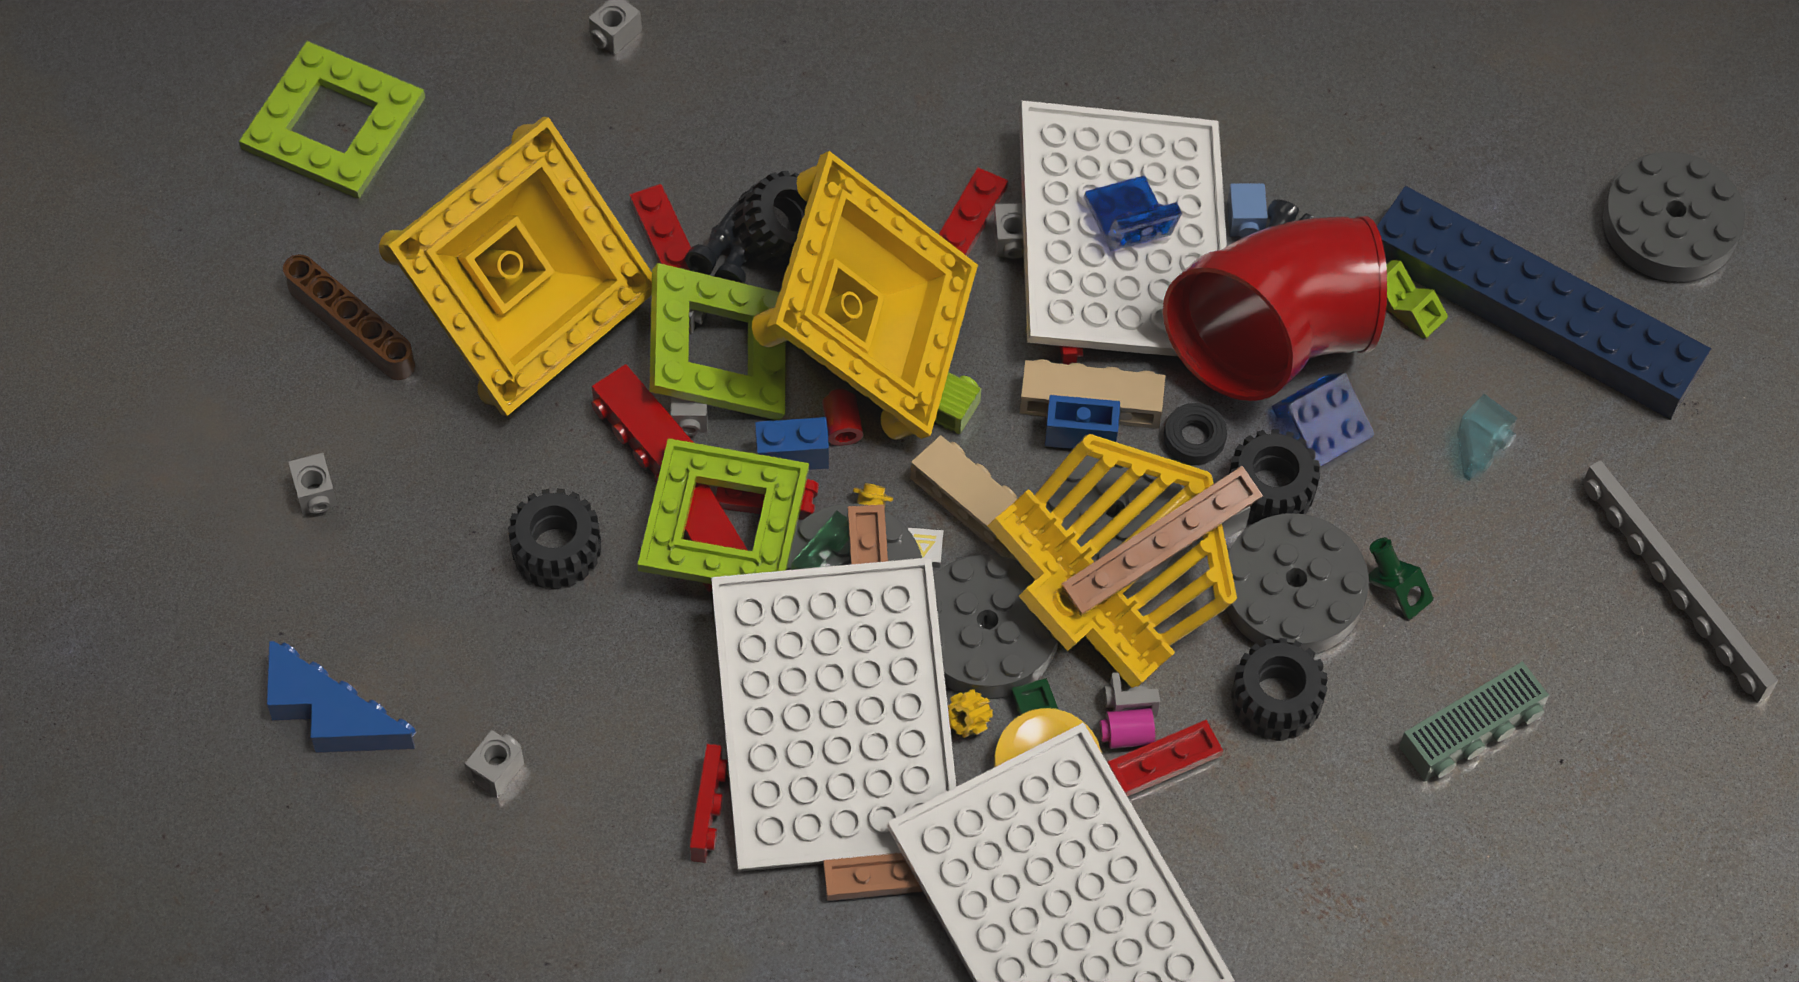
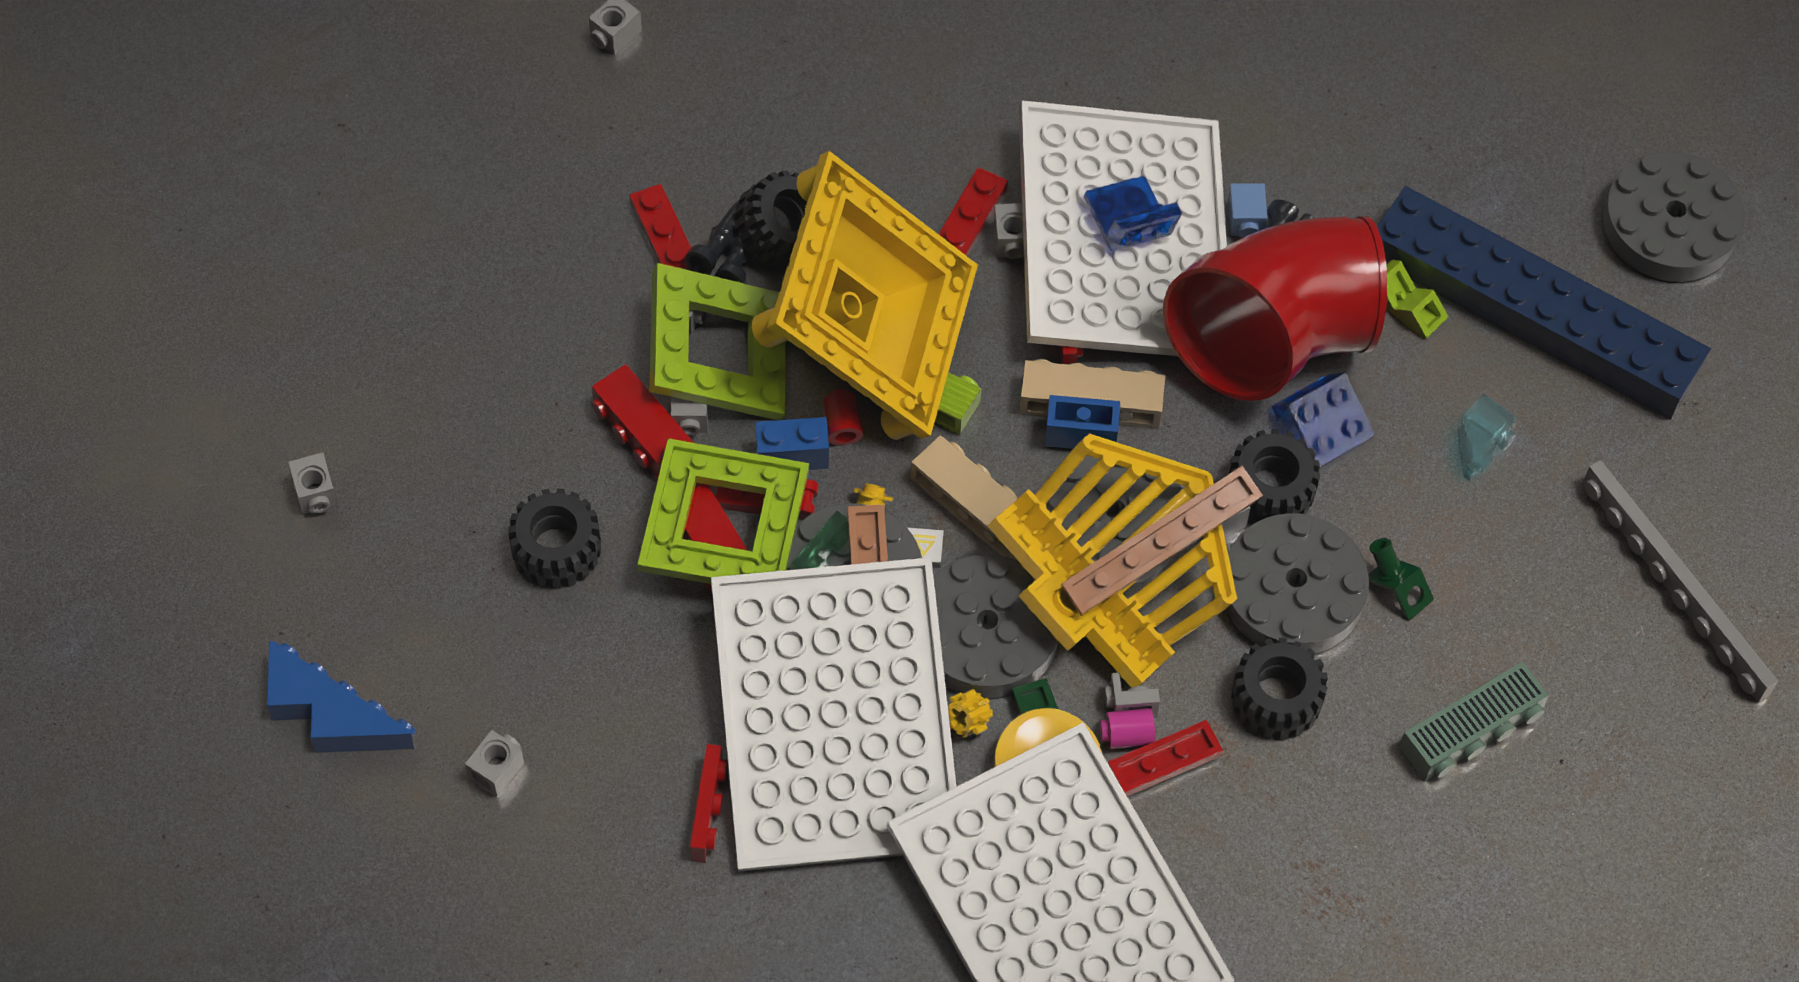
(348, 172): lime plate -> none
(352, 330): reddish brown beam -> none
(522, 265): yellow piece -> none
(869, 876): nougat plate -> none
(1199, 414): black tyre -> none

